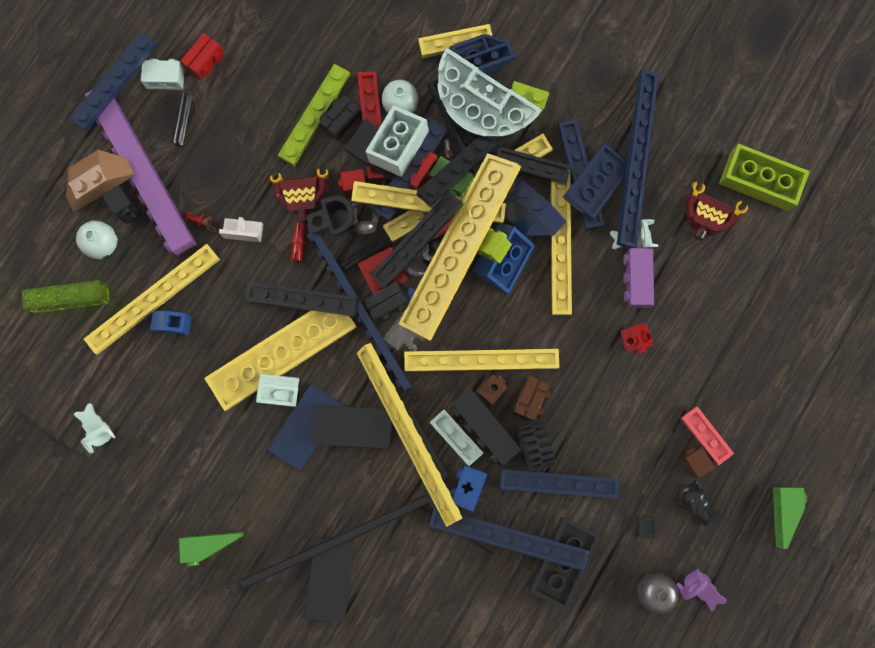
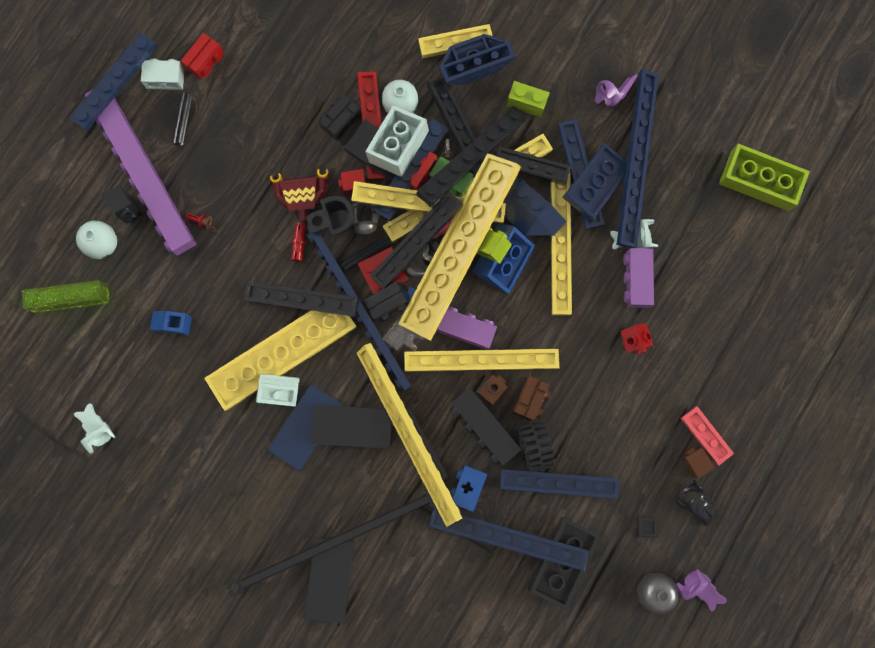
(95, 176): medium nougat wedge -> none
(151, 299): light yellow plate -> none
(198, 548): bright green slope -> none
(242, 230): white panel -> none
(310, 120): lime plate -> none
(456, 437): light aqua plate -> none
(467, 328): none -> medium lavender brick
(479, 101): light aqua brick -> none
(612, 94): none -> medium lavender hair
(709, 214): dark red torso -> none
(788, 510): bright green slope -> none

